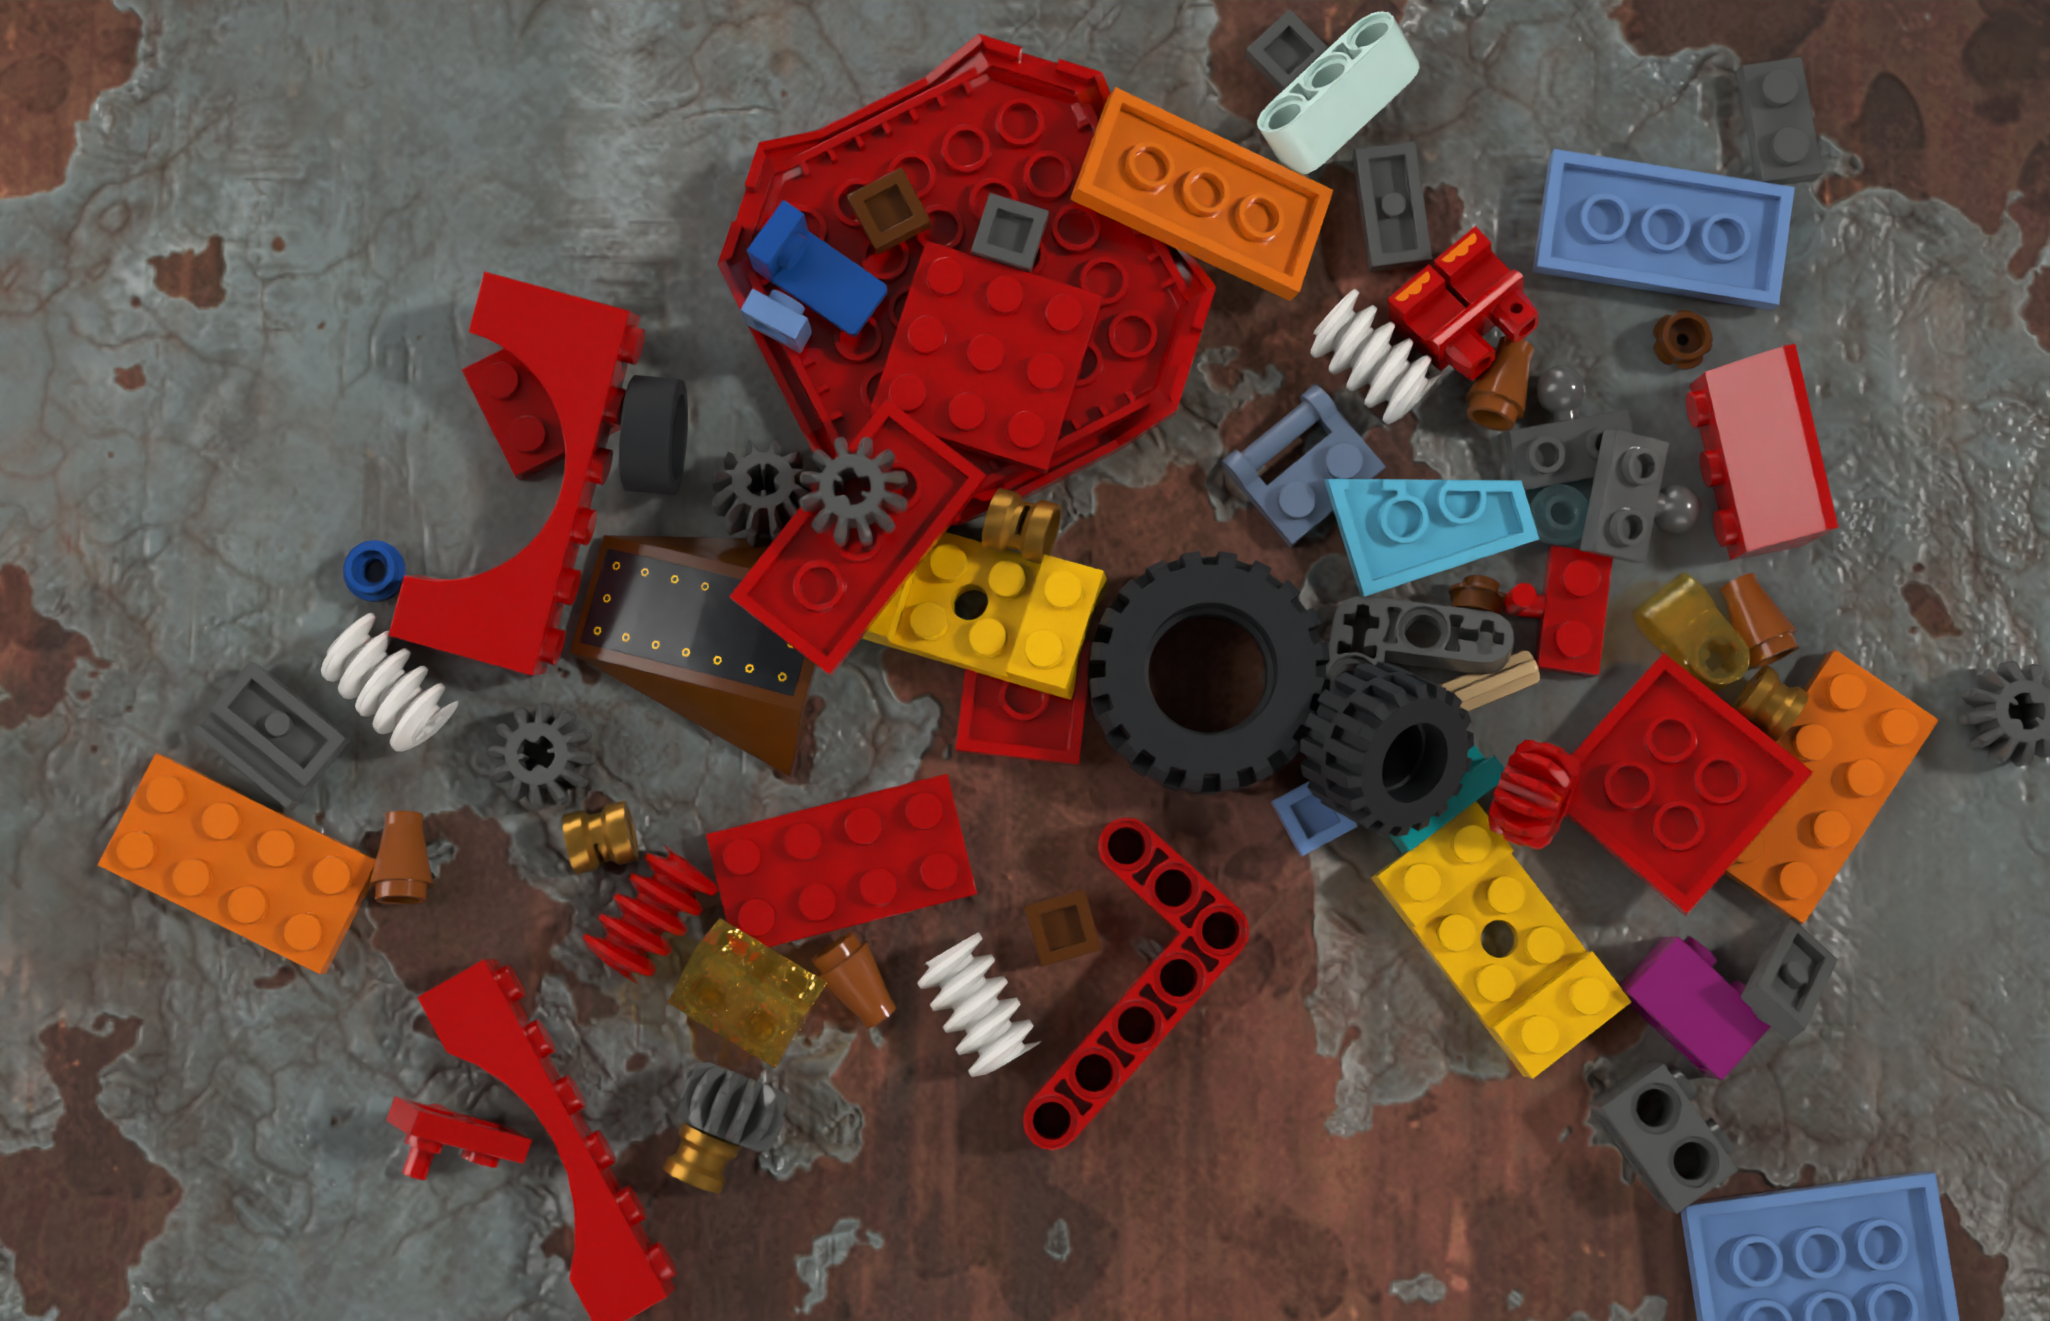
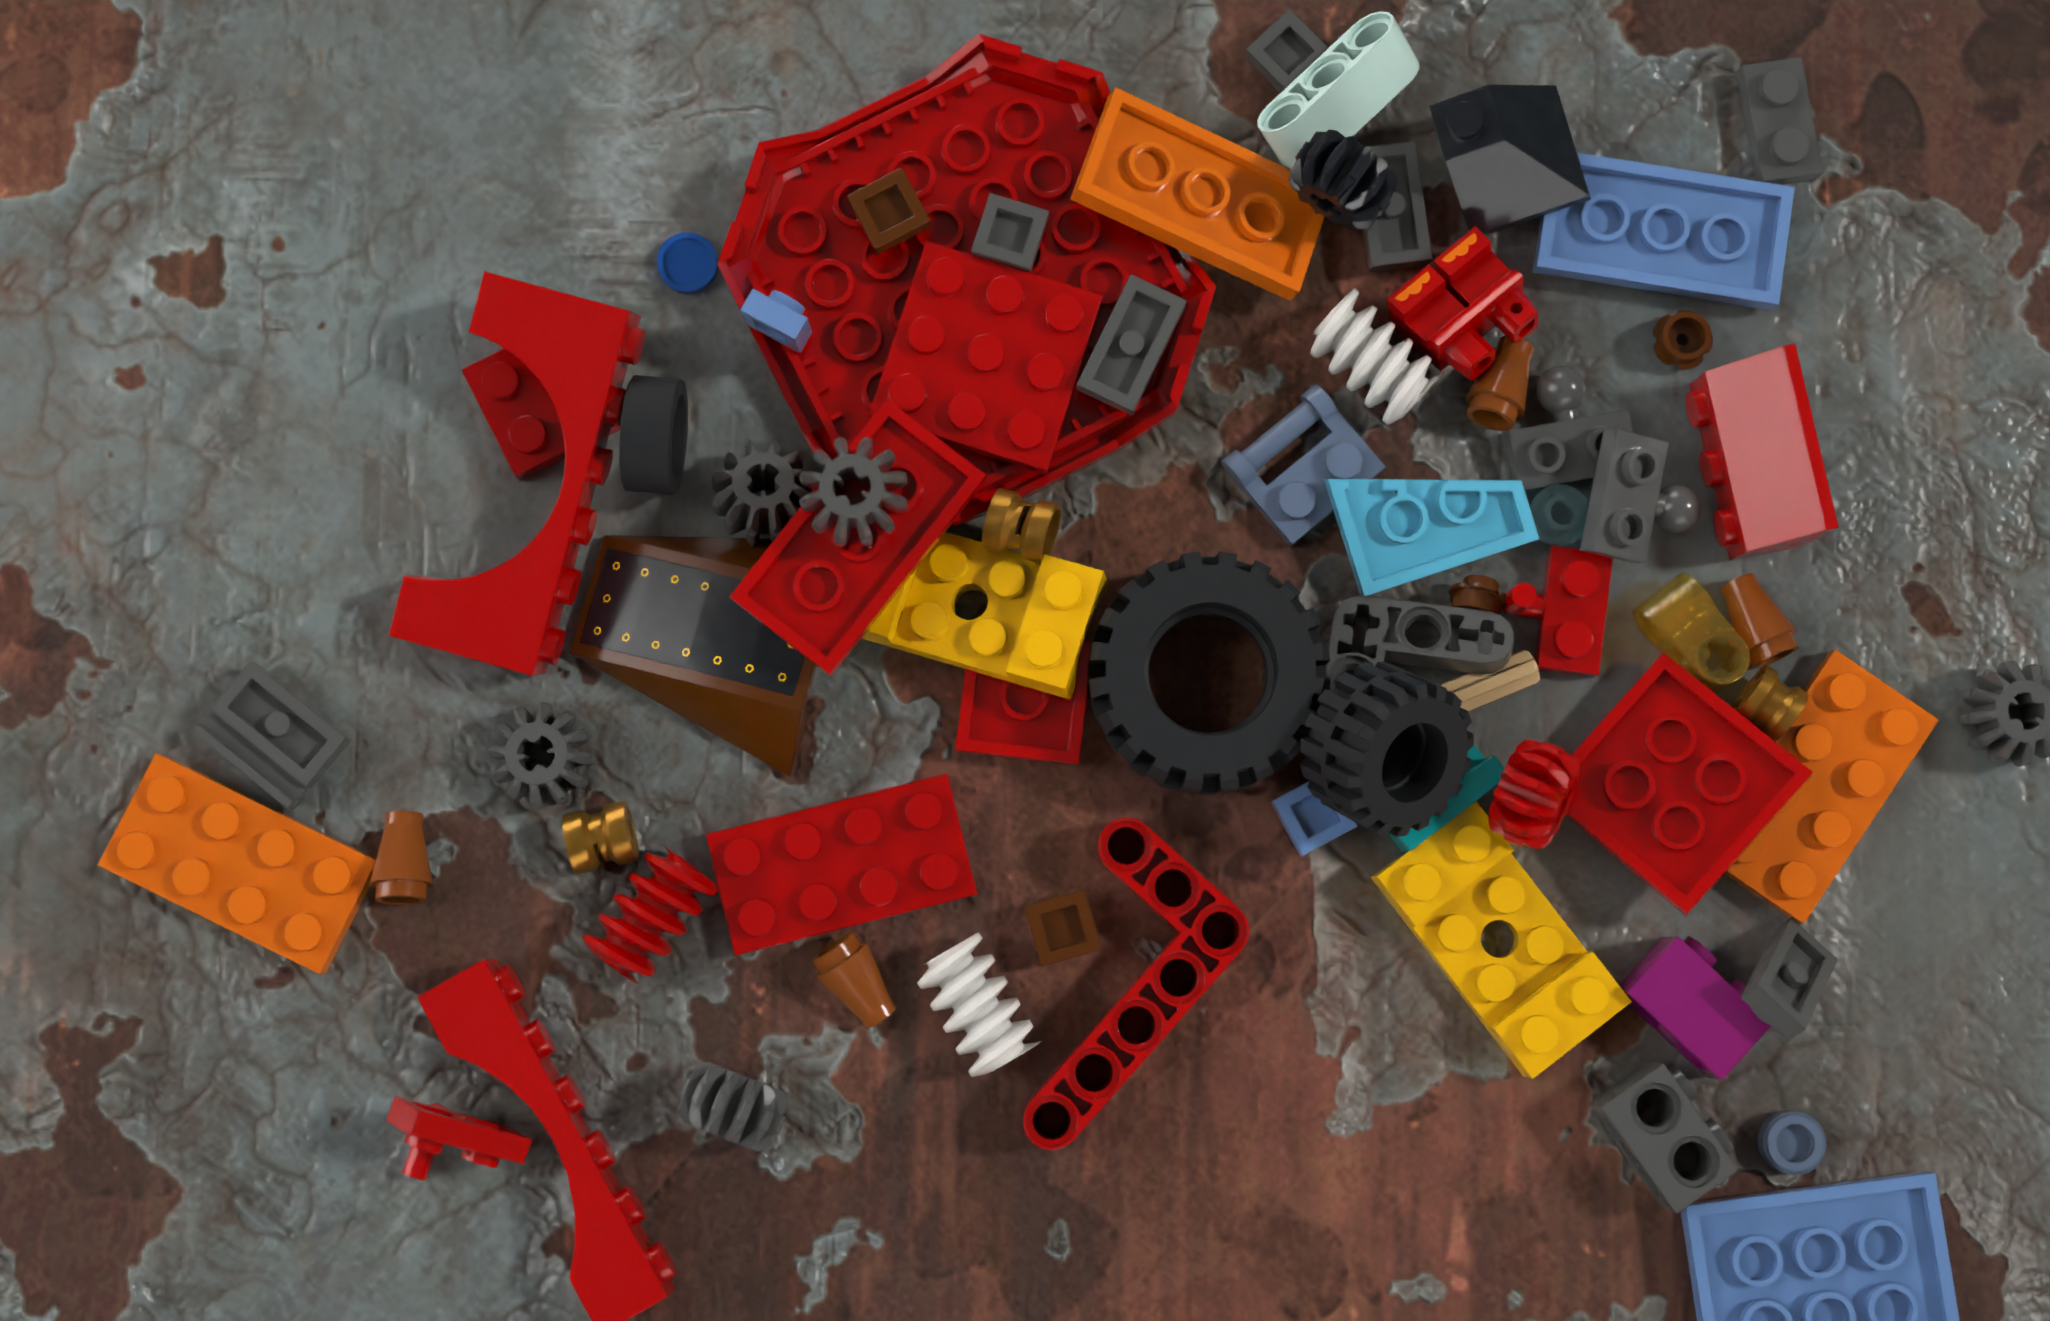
(361, 558): blue plate -> none
(384, 686): white piece -> none
(687, 263): none -> blue piece
(701, 1158): pearl gold wheel -> none
(746, 992): clear yellow brick -> none
(815, 271): blue bracket -> none
(1131, 345): none -> dark grey plate
(1342, 180): none -> black gear
(1509, 154): none -> black slope
(1791, 1142): none -> sand blue tile

